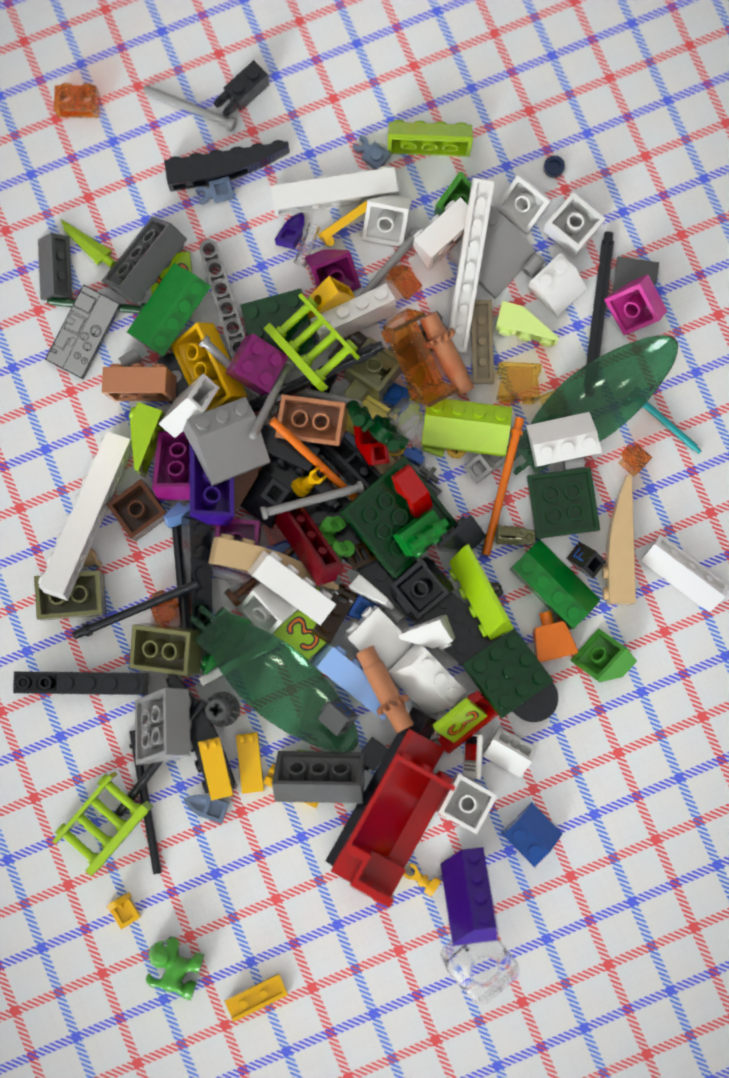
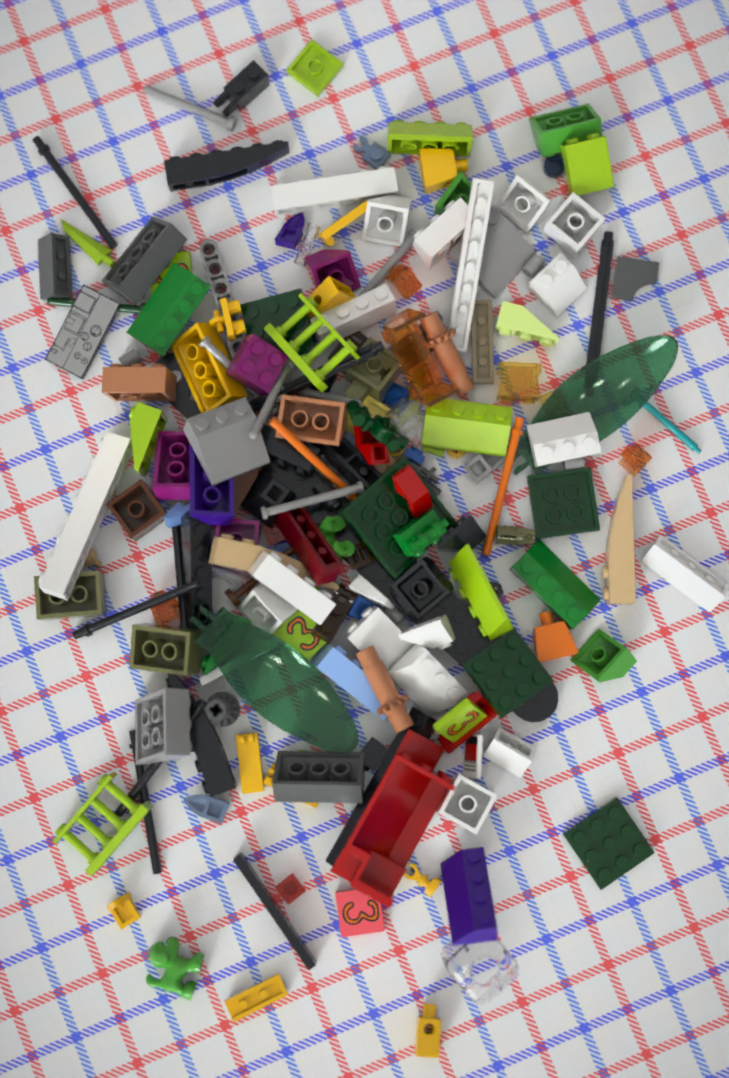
(44, 150): none -> black bar
(75, 106): clear orange brick -> none
(80, 683): black slope -> none
(188, 404): white brick -> none
(215, 768): yellow hinge -> none
(219, 190): sand blue plate -> none
(233, 328): none -> yellow hips
(275, 911): none -> black tile
(290, 888): none -> clear red plate
(304, 485): yellow piece -> none
(314, 68): none -> lime tile
(337, 717): dark grey brick -> none
(358, 913): none -> coral tile
(428, 1043): none -> yellow torso
(439, 168): none -> yellow torso
(532, 834): blue slope -> none
(556, 127): none -> bright green slope
(586, 560): black brick -> none
(587, 164): none -> lime brick
(608, 843): none -> dark green plate
(636, 305): dark pink slope -> none

